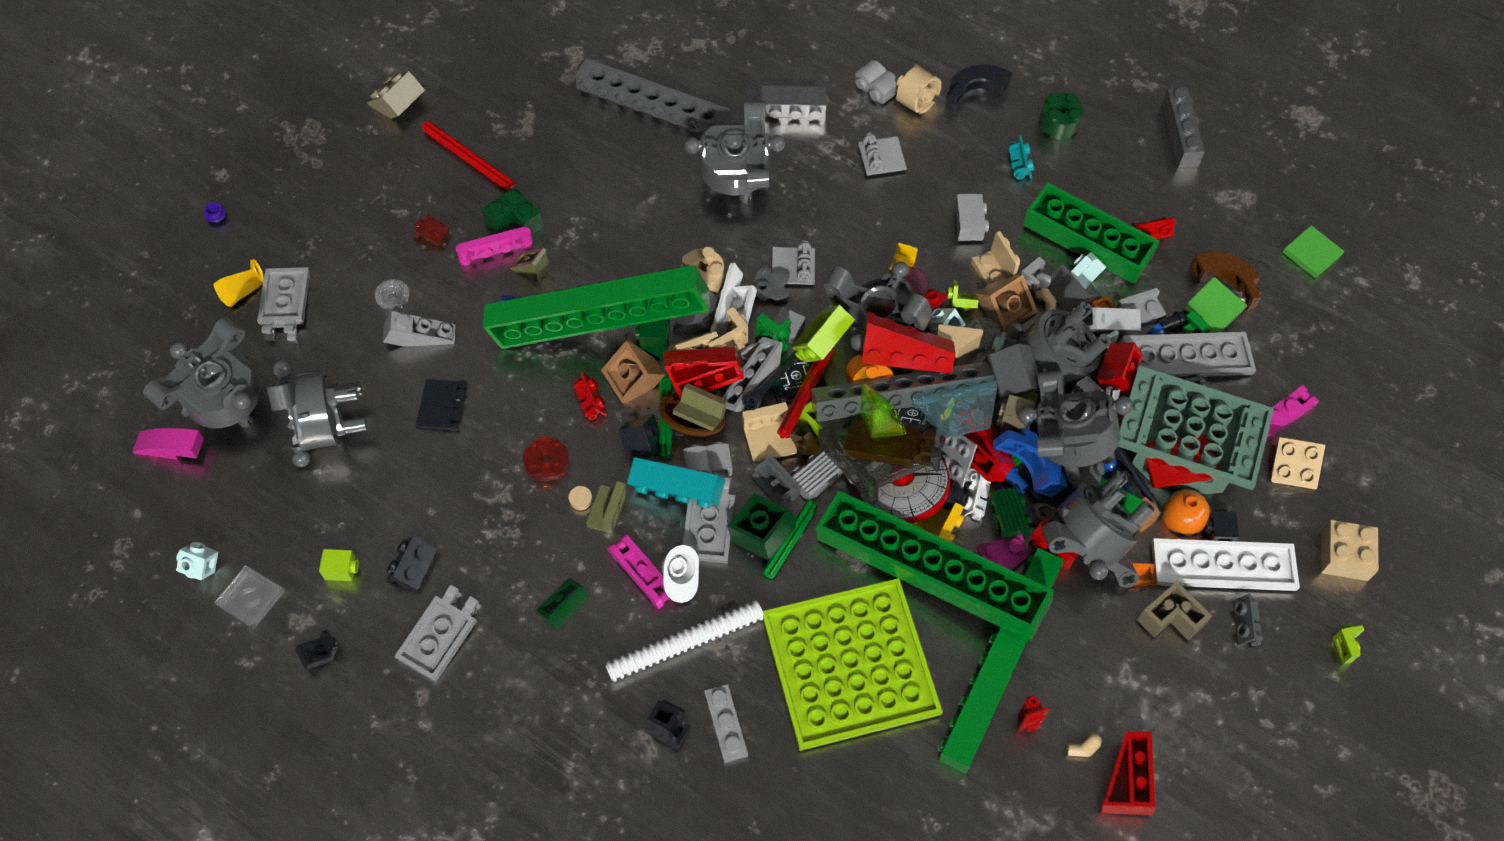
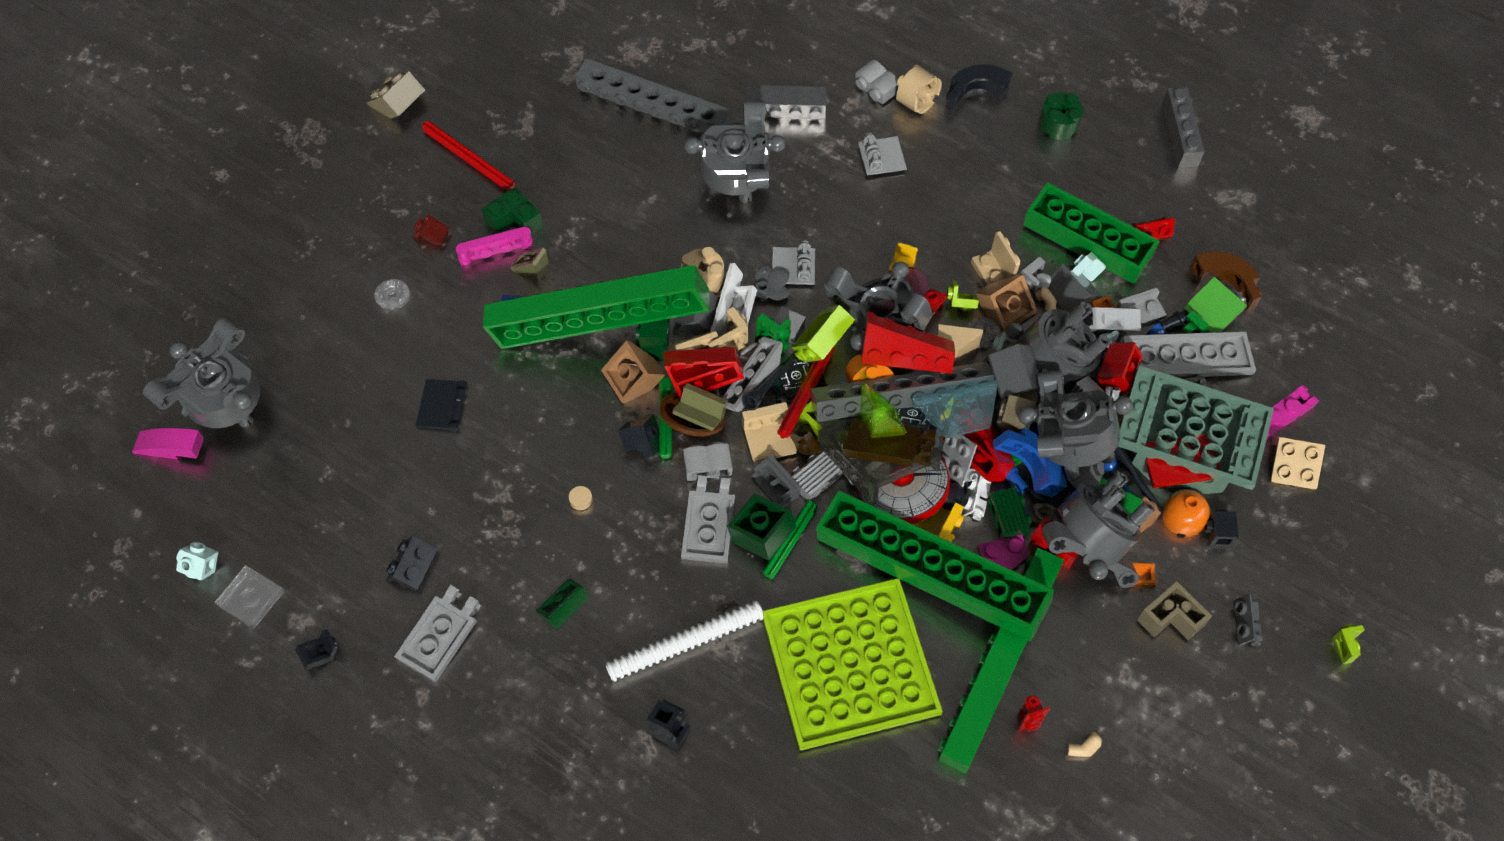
(214, 212): dark purple plate -> none
(237, 286): yellow piece -> none
(283, 301): light grey tile -> none
(313, 409): dark grey piece -> none
(338, 565): lime brick -> none
(417, 331): light grey slope -> none
(546, 471): clear red plate -> none
(587, 389): red hinge -> none
(607, 507): olive panel -> none
(639, 569): dark pink plate -> none
(676, 482): teal brick -> none
(680, 573): white piece -> none
(726, 723): light grey plate -> none
(944, 316): light aqua brick -> none
(970, 217): light grey brick -> none
(1024, 165): teal hinge -> none
(1133, 777): red wedge -> none
(1225, 564): white plate -> none
(1313, 251): bright green tile -> none
(1349, 550): tan brick -> none

